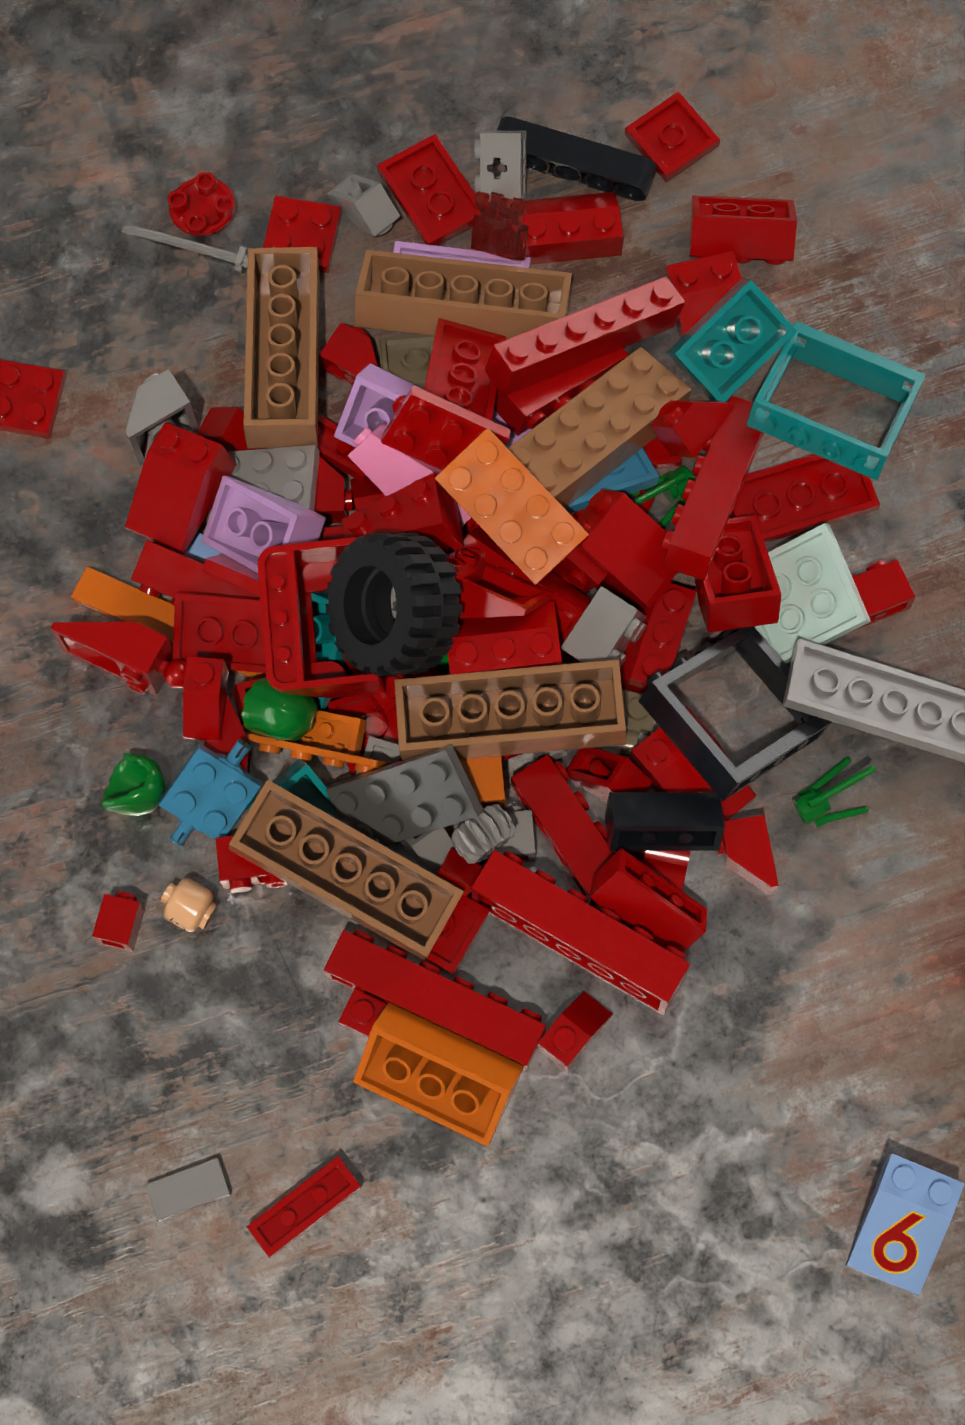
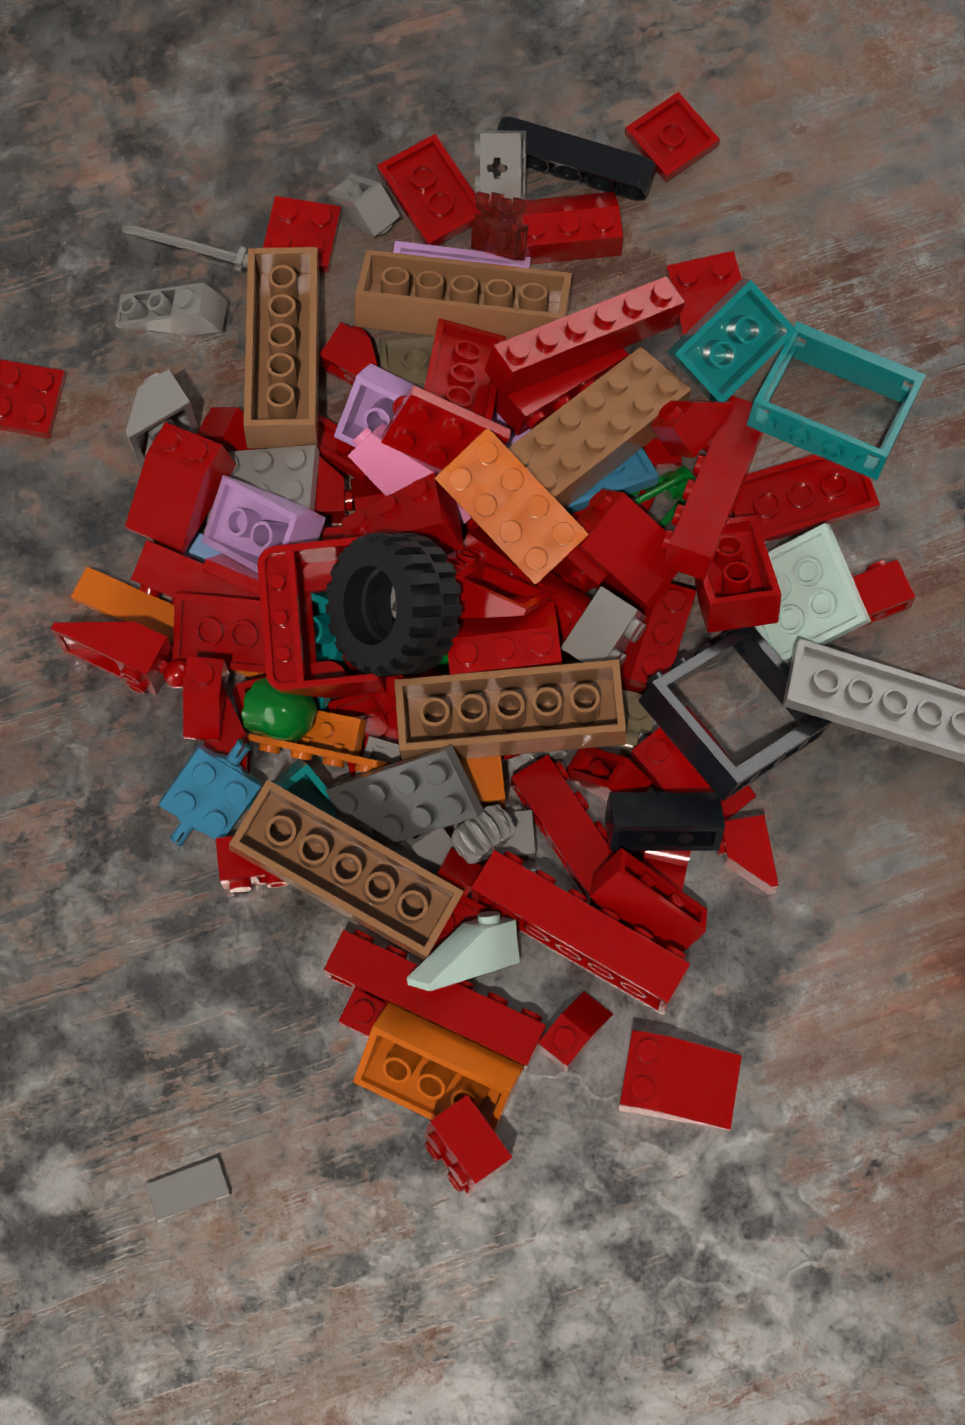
(119, 921): red brick -> none
(134, 786): green hair -> none
(177, 310): none -> light grey slope
(188, 905): light nougat head -> none
(201, 205): red dish -> none
(303, 1207): red plate -> none
(466, 1146): none -> red slope
(469, 952): none -> light aqua slope
(679, 1081): none -> red slope
(747, 225): red slope -> none
(813, 805): green plant -> none
(905, 1224): light blue slope -> none

